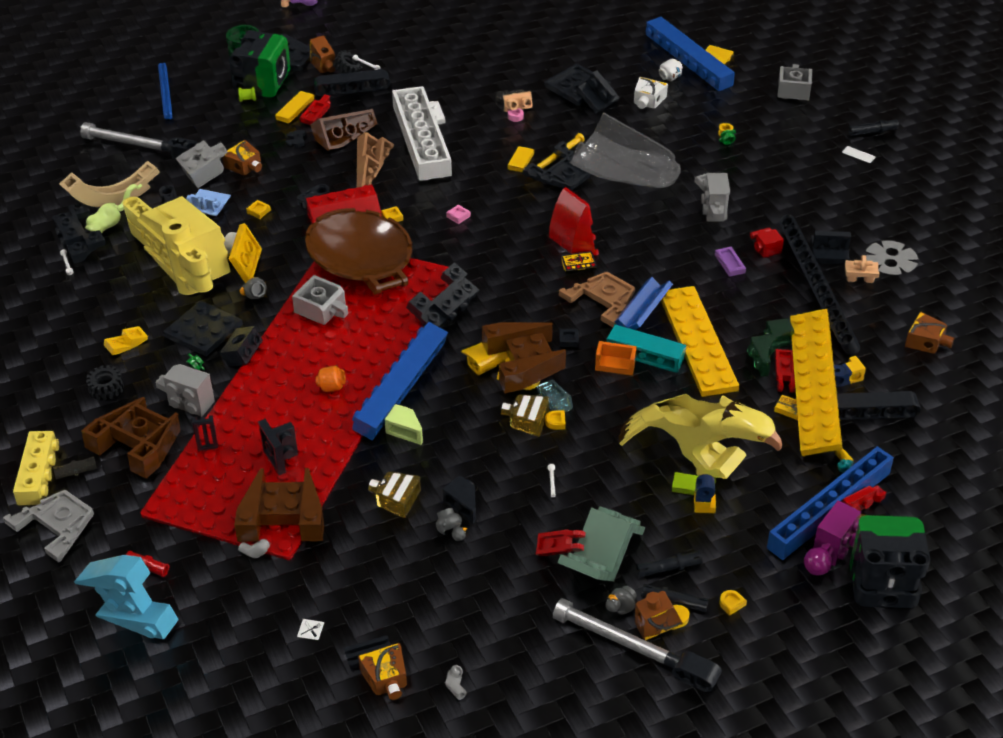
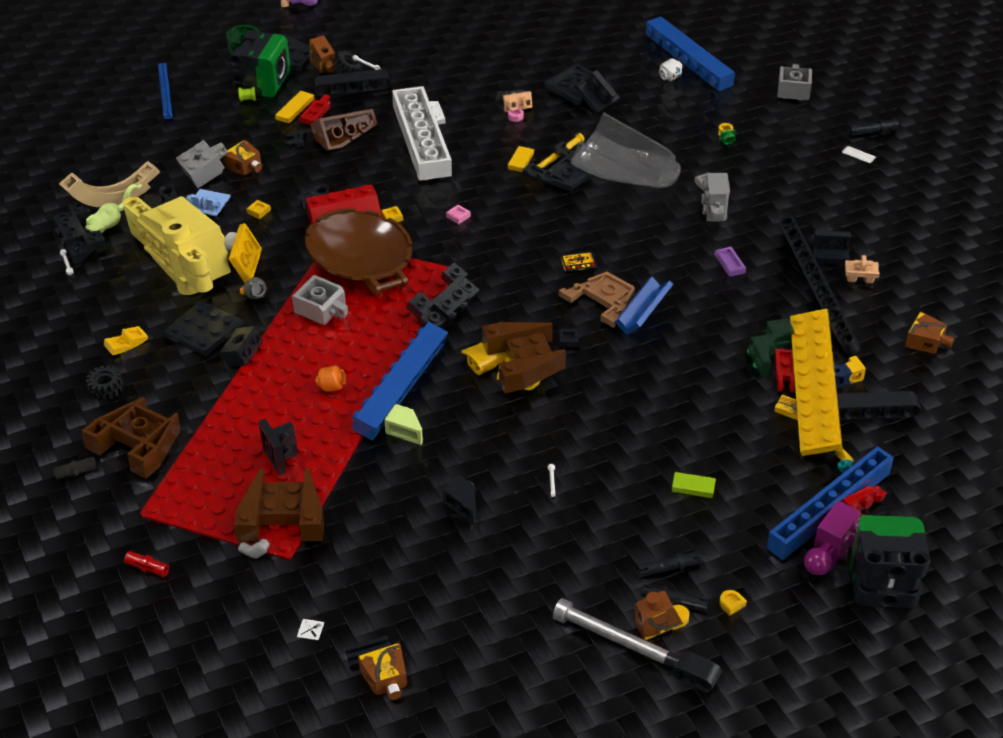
(36, 467): light yellow brick -> none
(59, 513): light grey wing -> none
(125, 598): medium azure wedge -> none
(175, 146): flat silver piece -> none
(187, 389): light grey hinge -> none
(195, 362): green plate -> none
(204, 422): black tile -> none
(370, 157): medium nougat wedge -> none
(396, 492): clear yellow torso -> none
(449, 520): dark grey animal -> none
(453, 682): light grey arm -> none
(527, 413): clear yellow torso -> none
(555, 419): yellow tile -> none
(558, 397): clear light blue slope -> none
(559, 542): red hinge -> none
(572, 223): red wedge -> none
(604, 544): sand green bracket -> none
(615, 358): orange panel -> none
(621, 600): dark grey animal -> none
(649, 93): white torso -> none
(650, 348): teal brick -> none
(700, 427): light yellow animal -> none
(703, 349): yellow plate -> none
(705, 494): dark blue leg -> none
(719, 53): yellow piece -> none
(767, 242): red brick -> none
(902, 258): light grey piece -> none

